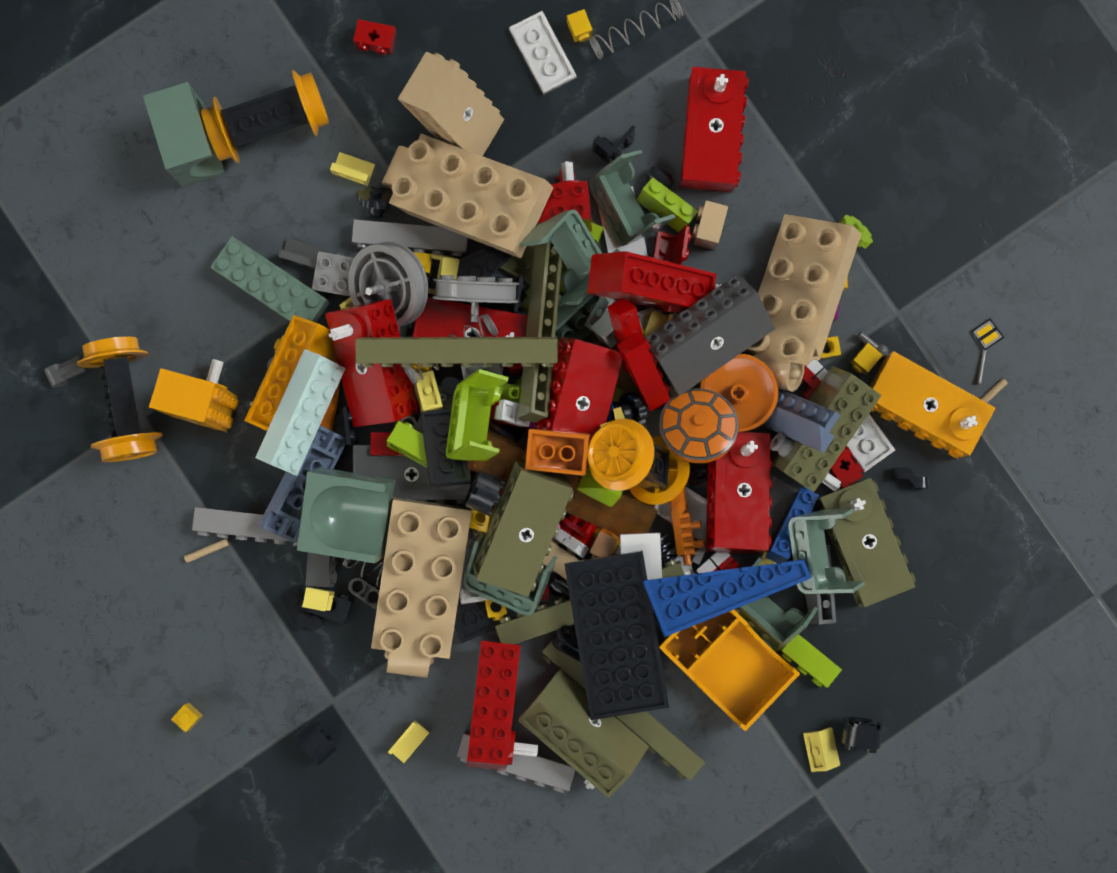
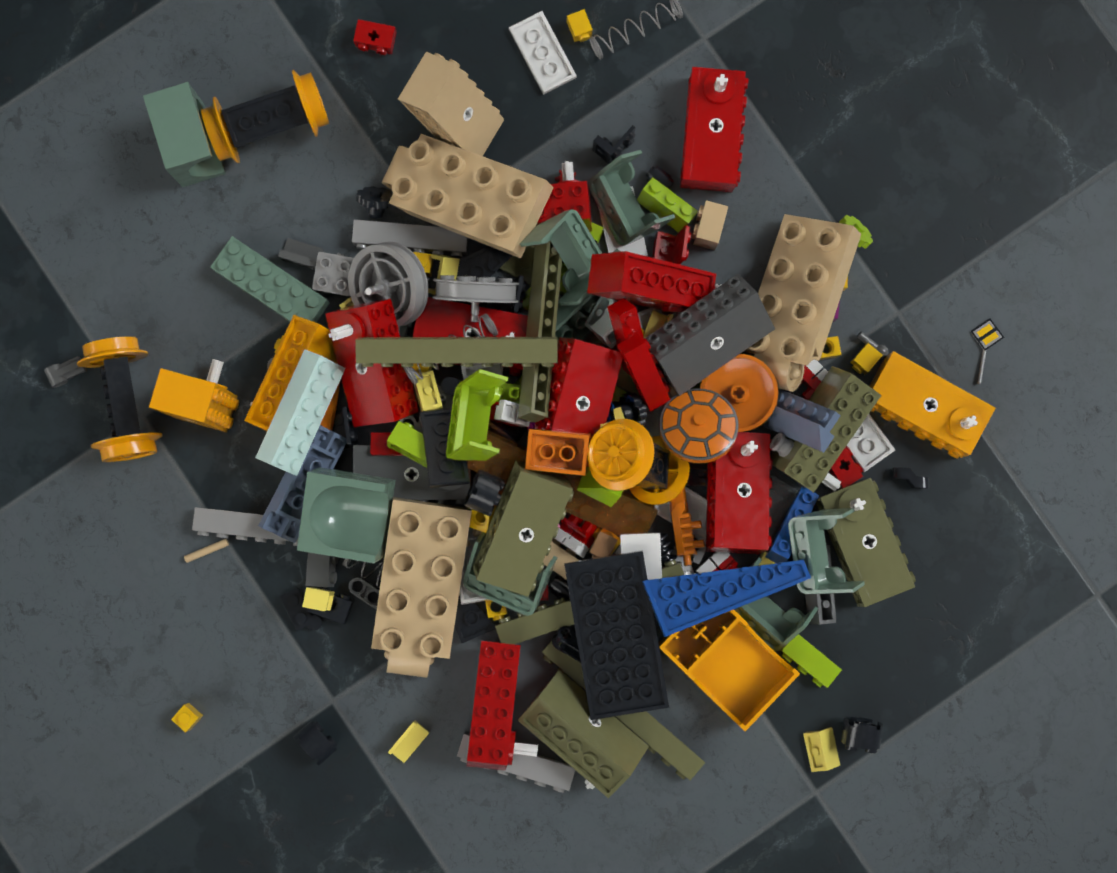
(352, 168): light yellow panel -> none
(994, 390): tan piece -> none

